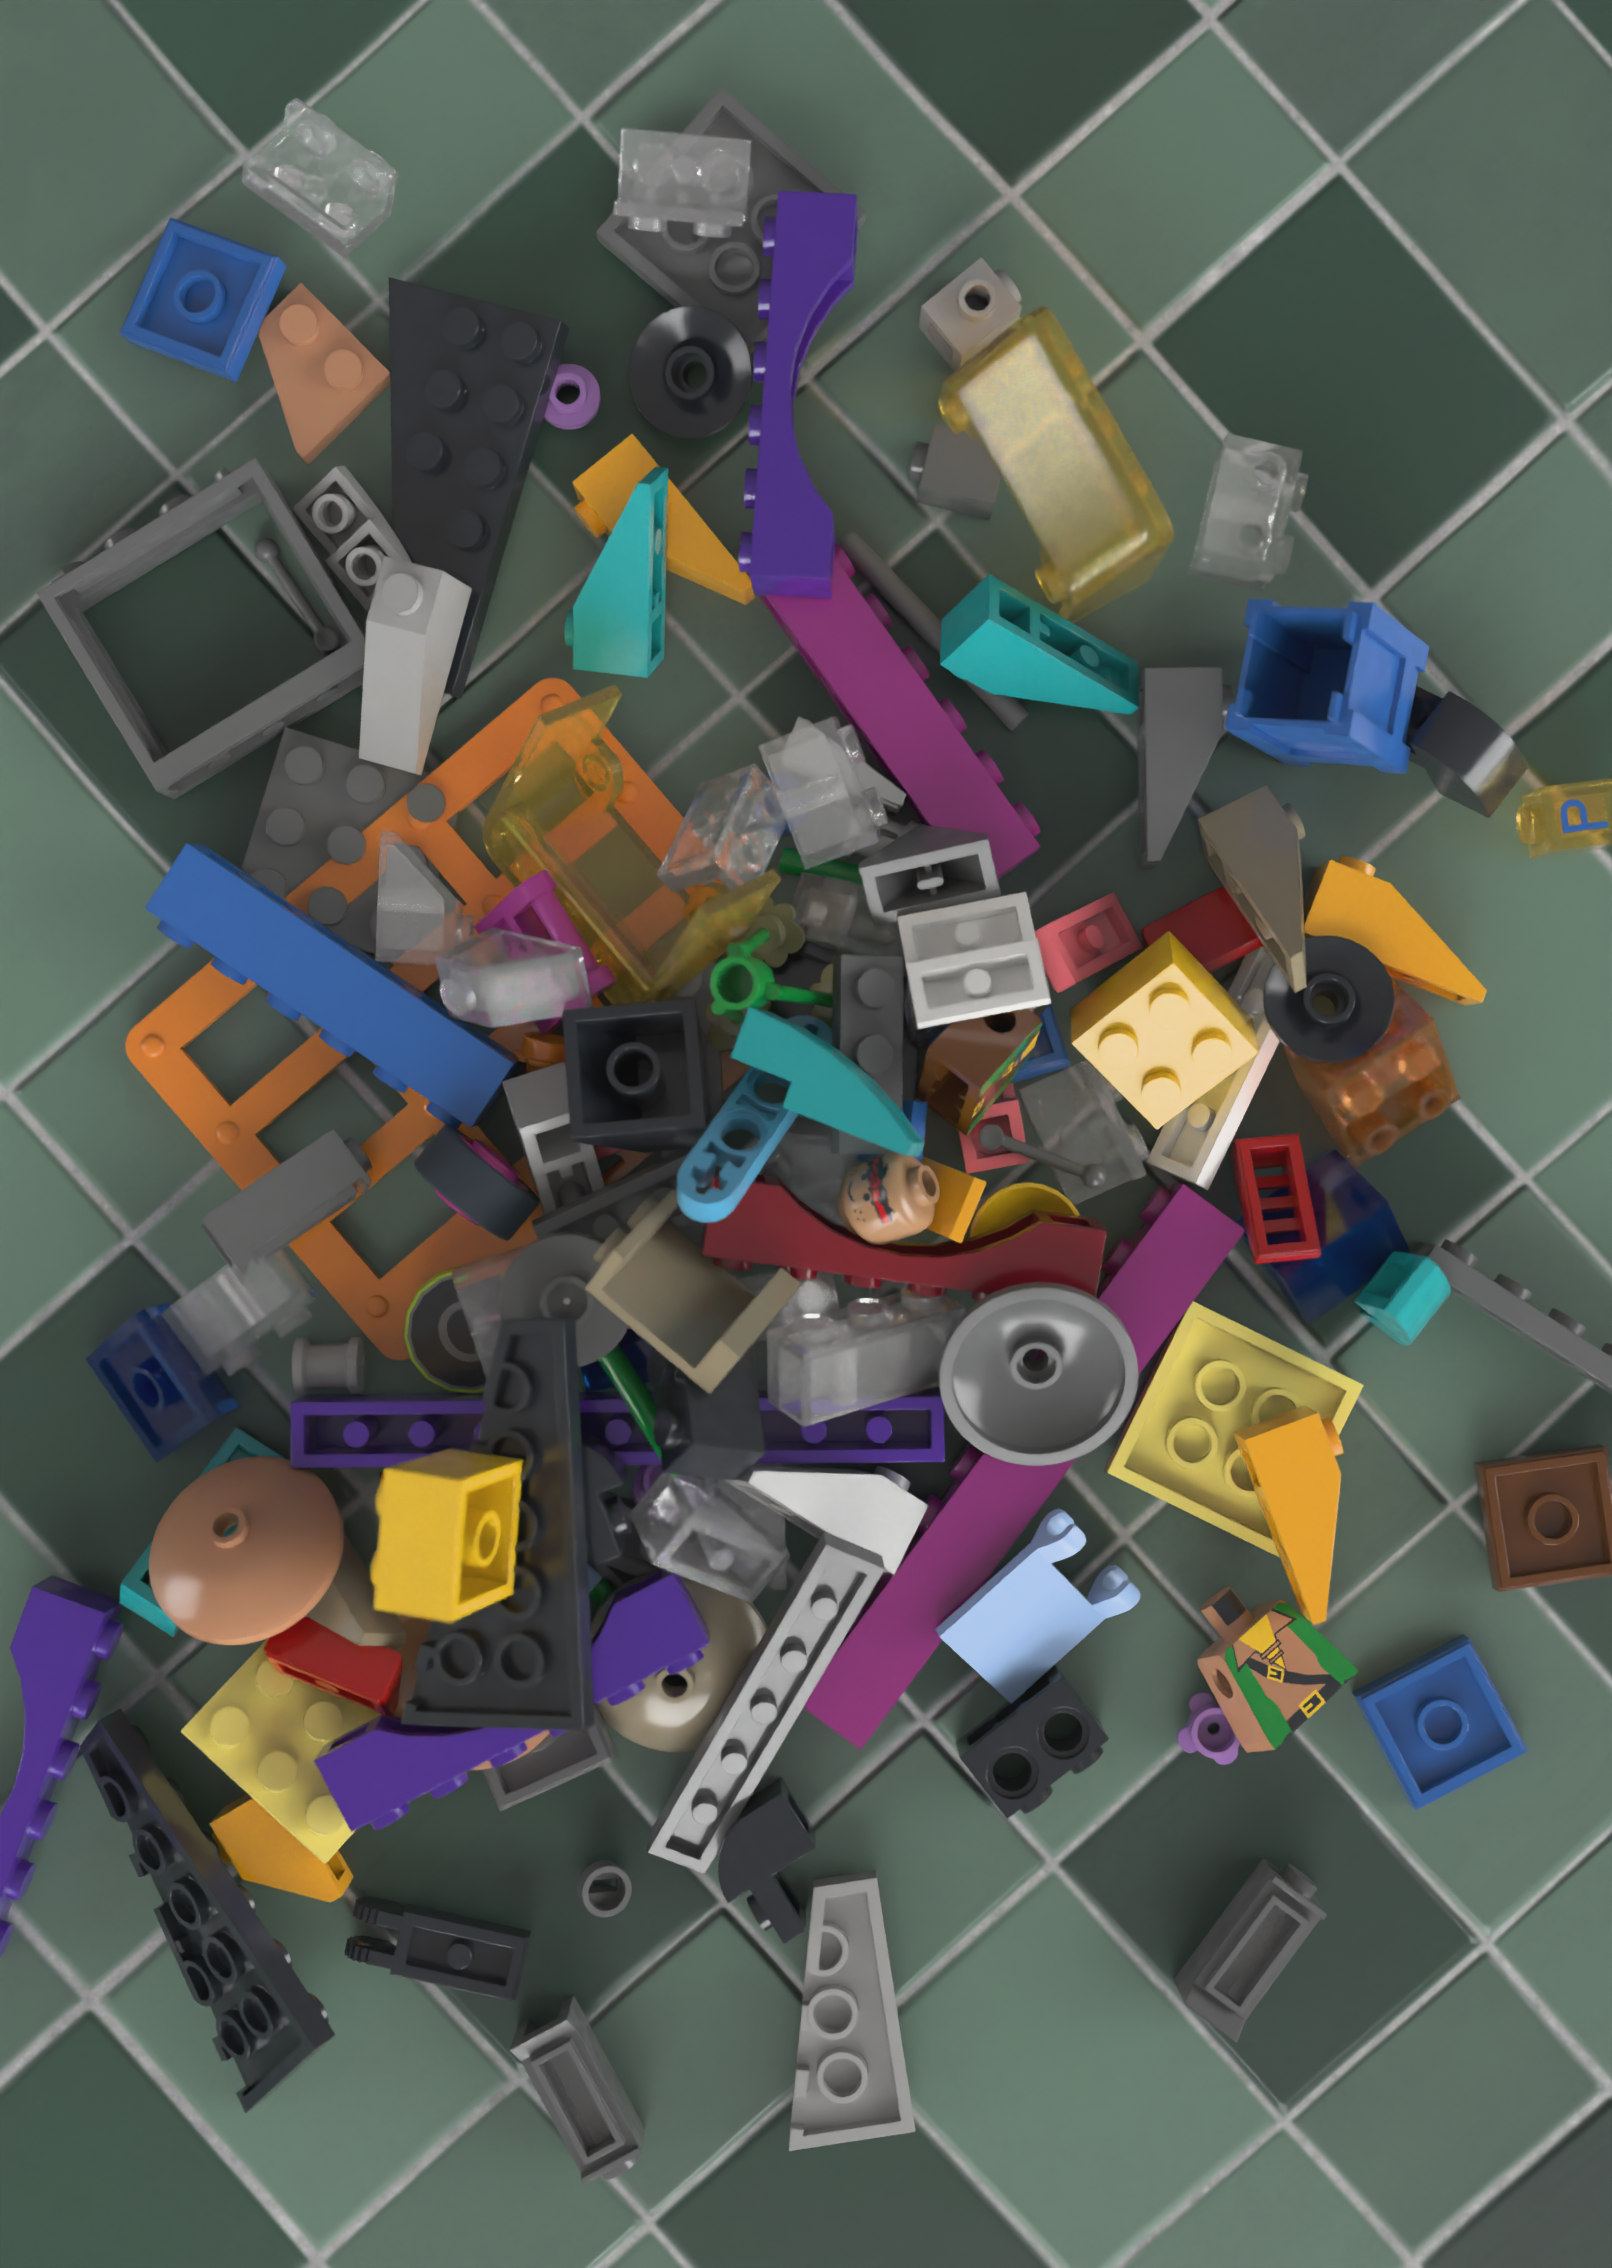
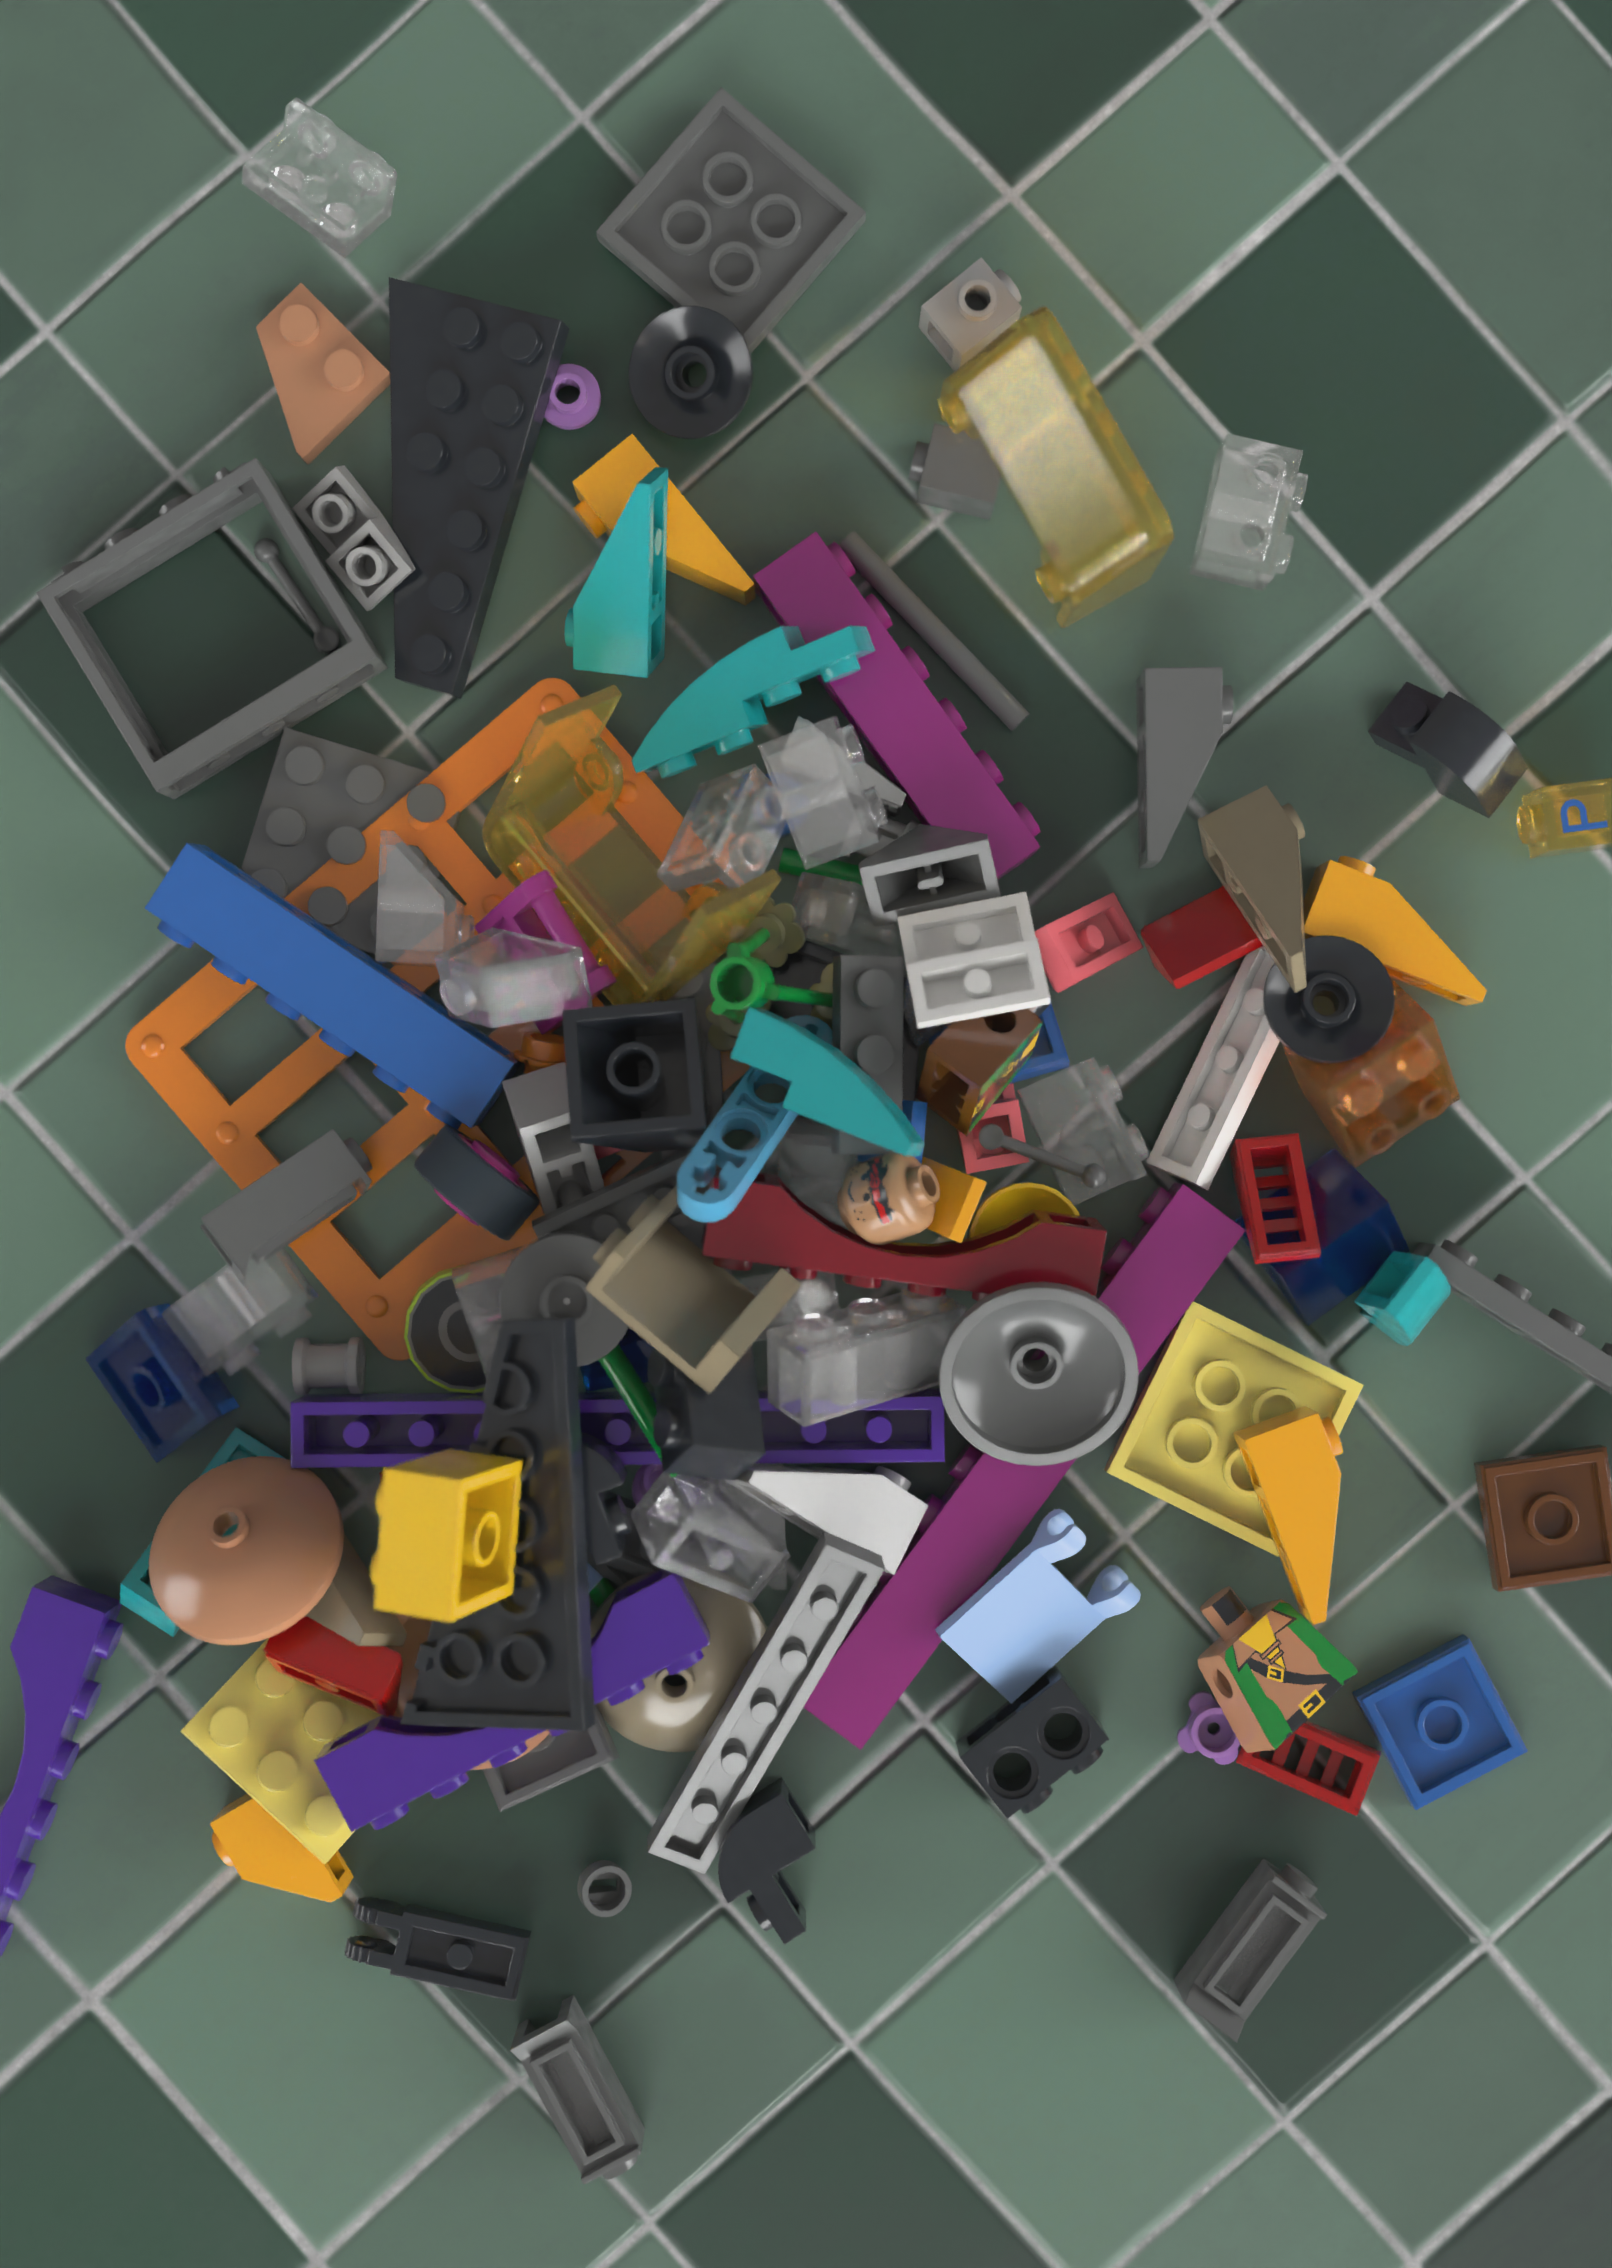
(203, 299): blue tile -> none
(208, 1919): black wing -> none
(408, 660): light grey slope -> none
(683, 181): clear bracket -> none
(726, 701): none -> teal slope
(811, 272): dark purple arch -> none
(850, 2039): light grey wing -> none
(1032, 653): teal slope -> none
(1163, 1030): yellow brick -> none
(1327, 685): blue container -> none
(1359, 1781): none -> red slope

